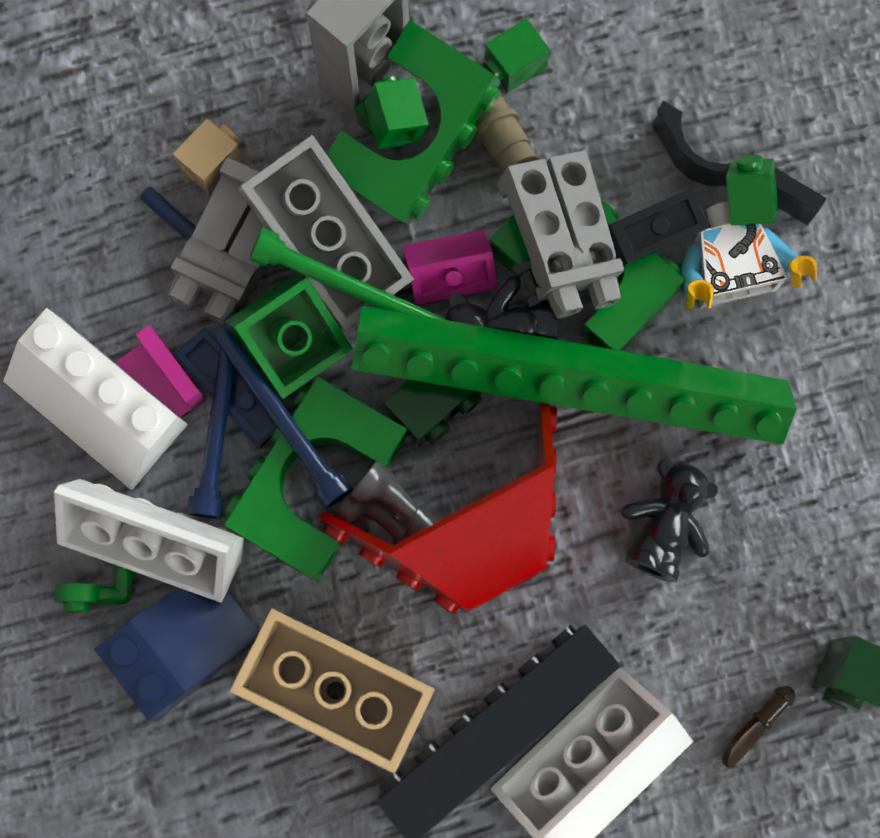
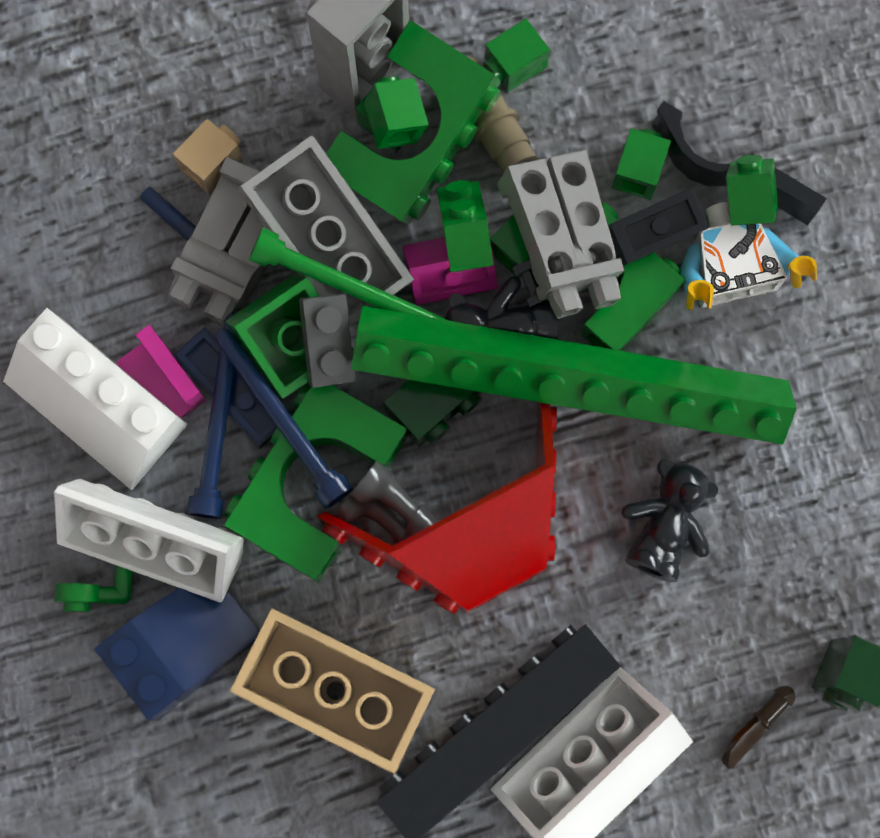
(327, 339): none -> dark grey plate
(465, 226): none -> green brick
(641, 163): none -> green brick

